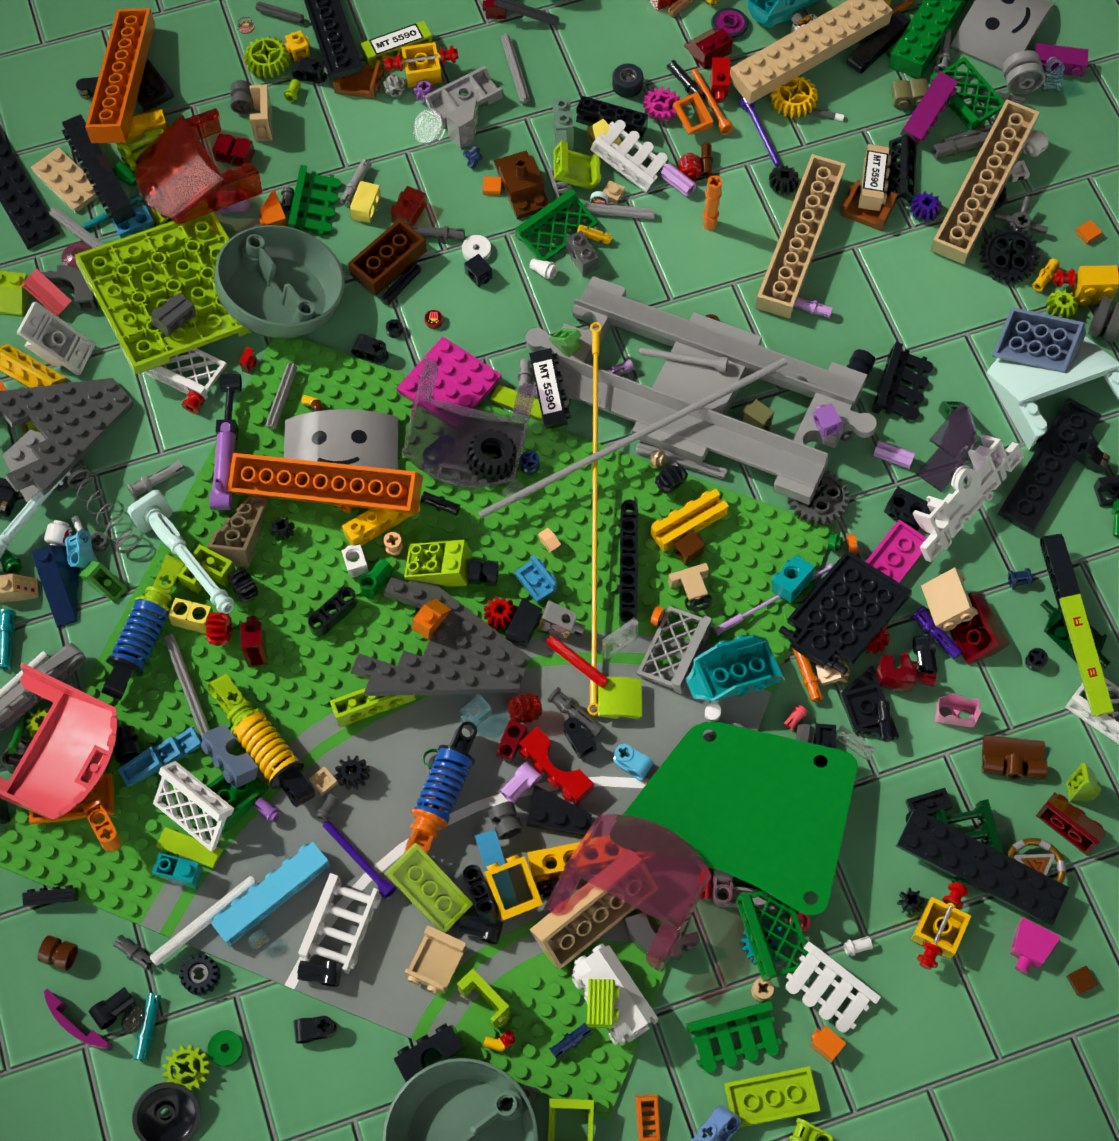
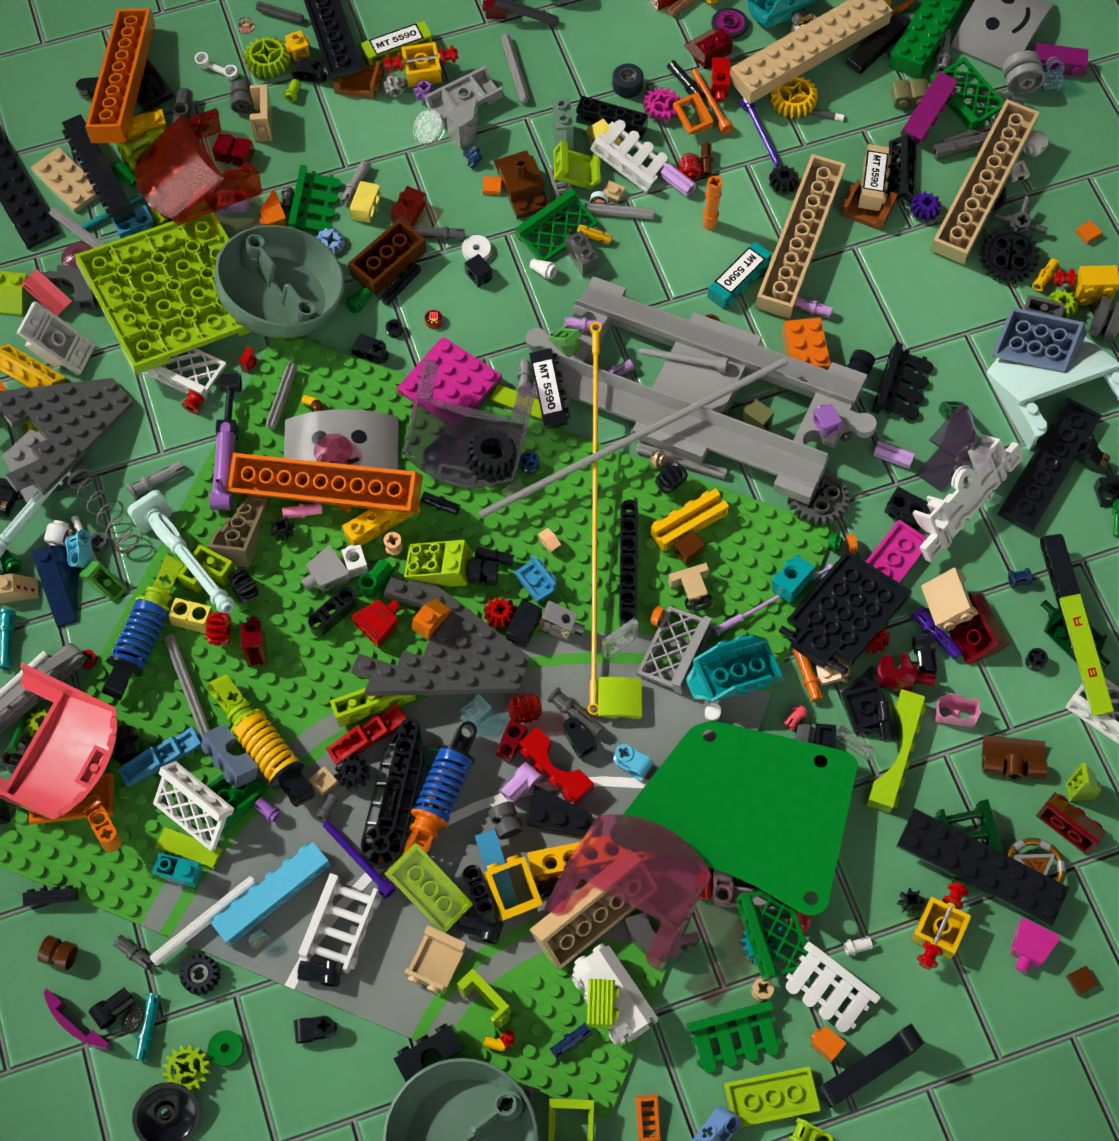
(93, 658): none -> red bush
(173, 314): dark grey brick -> none
(183, 104): none -> dark grey piece
(203, 62): none -> white bar
(302, 510): none -> bright pink pin
(326, 571): none -> light grey torso
(333, 449): none -> clear pink dish
(337, 246): none -> light blue gear
(357, 301): none -> green cone
(367, 735): none -> red slope
(377, 621): none -> red torso
(396, 782): none -> black beam
(494, 555): none -> black axle
(577, 661): red axle -> none
(580, 324): none -> lavender pin
(739, 275): none -> brick
(806, 341): none -> orange brick
(871, 1066): none -> black beam
(884, 789): none -> lime arch
(929, 802): black hinge -> none
(1044, 306): none -> dark grey slope

